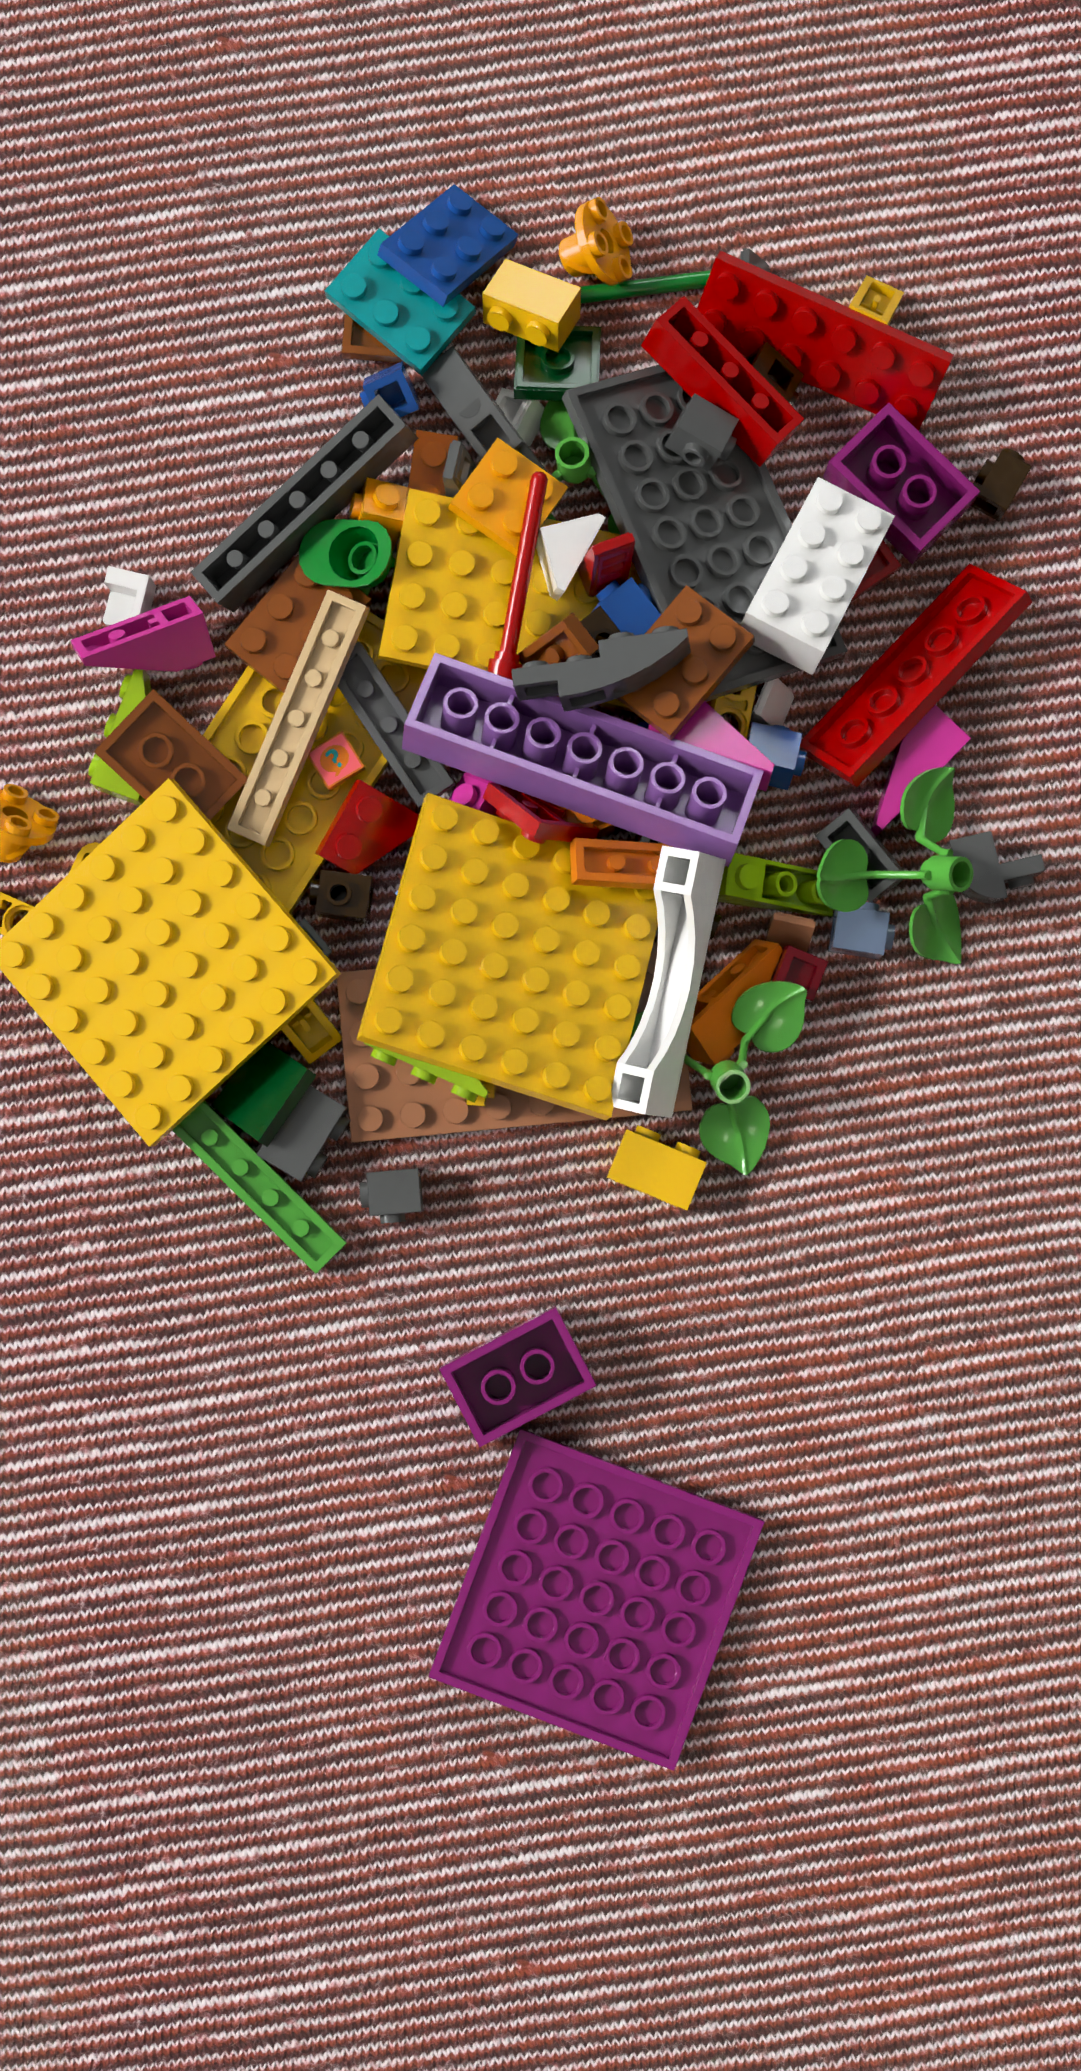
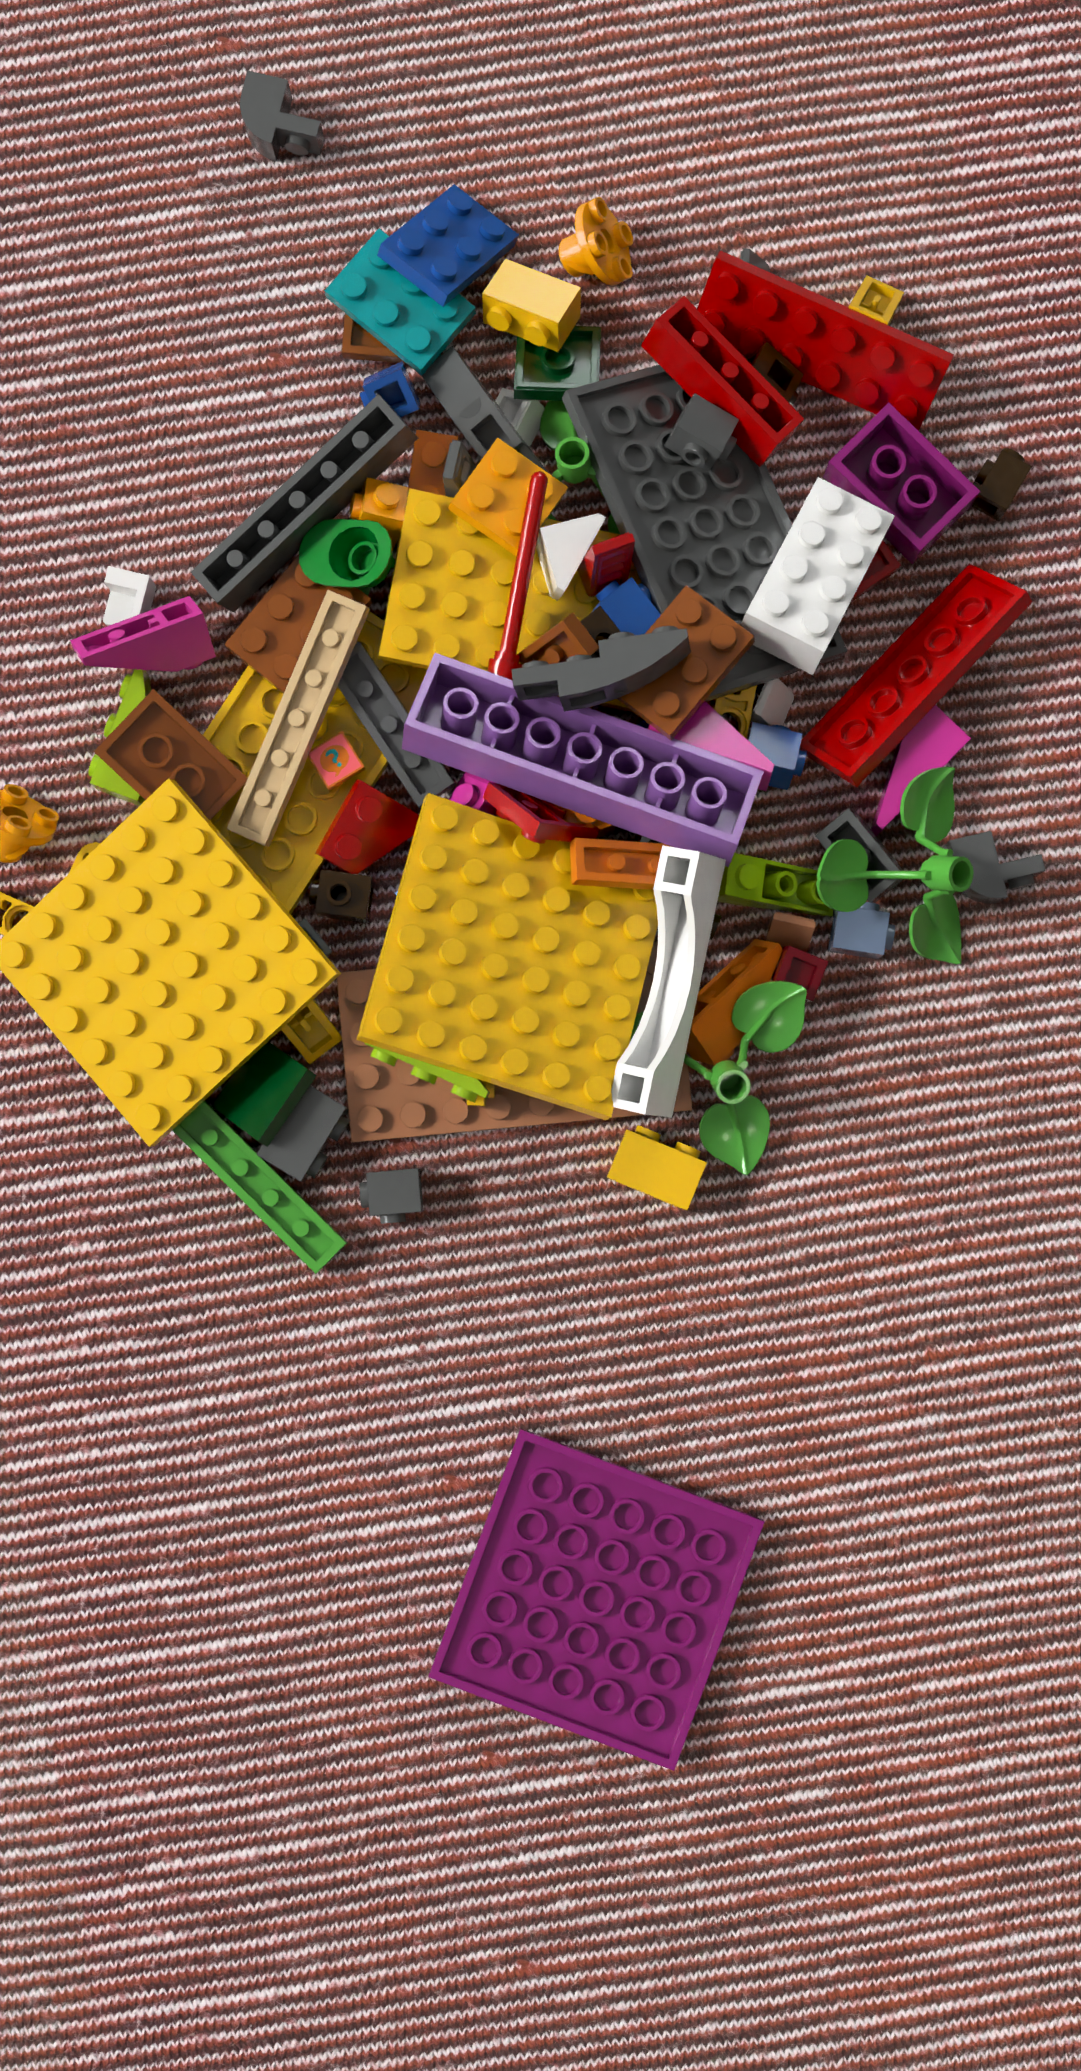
(267, 120): none -> dark grey brick
(517, 1376): magenta brick -> none
(644, 287): green bar -> none

